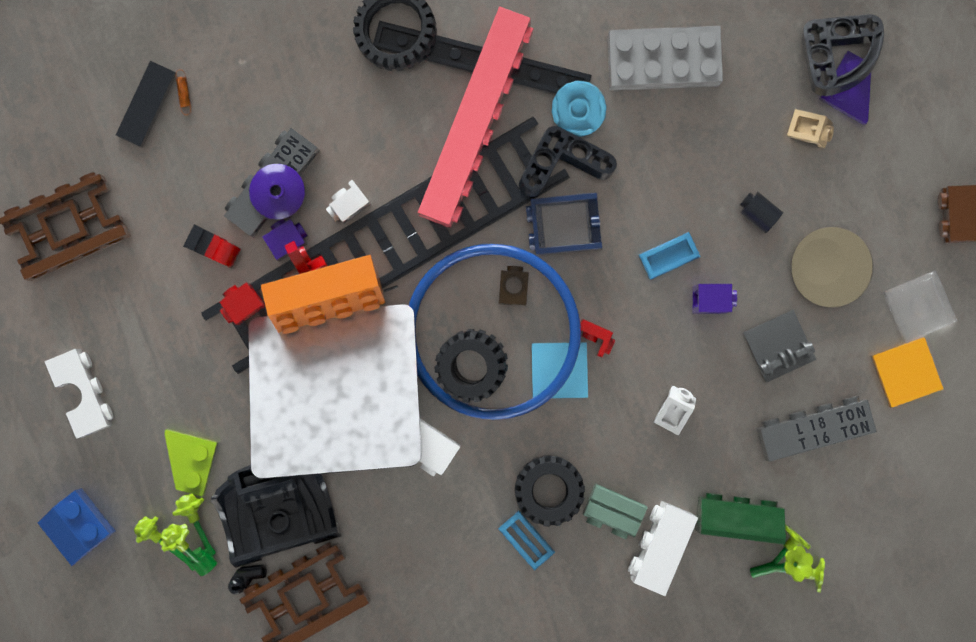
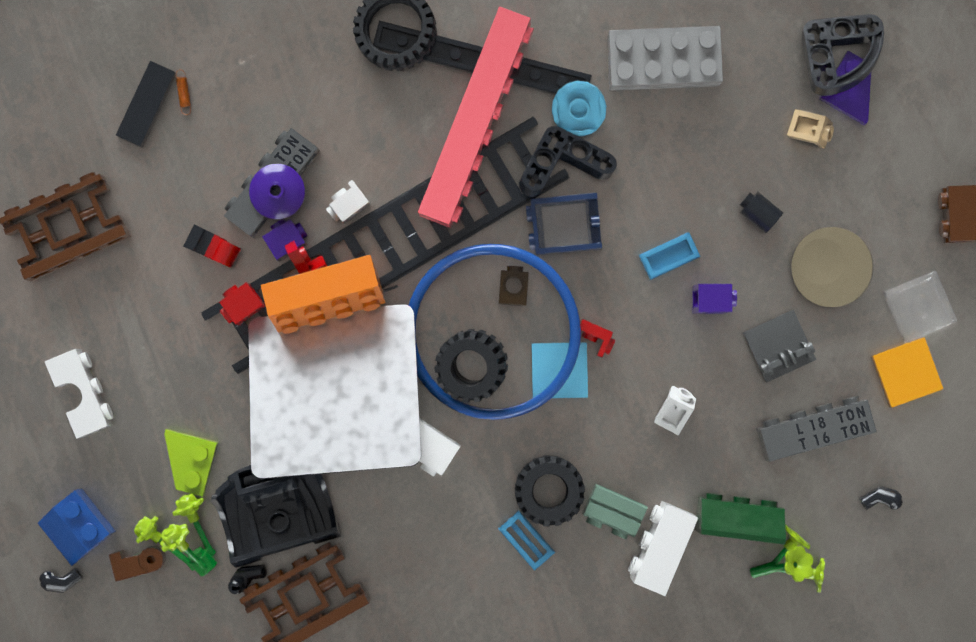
(59, 584): none -> black arm
(138, 564): none -> reddish brown leg
(883, 495): none -> black arm

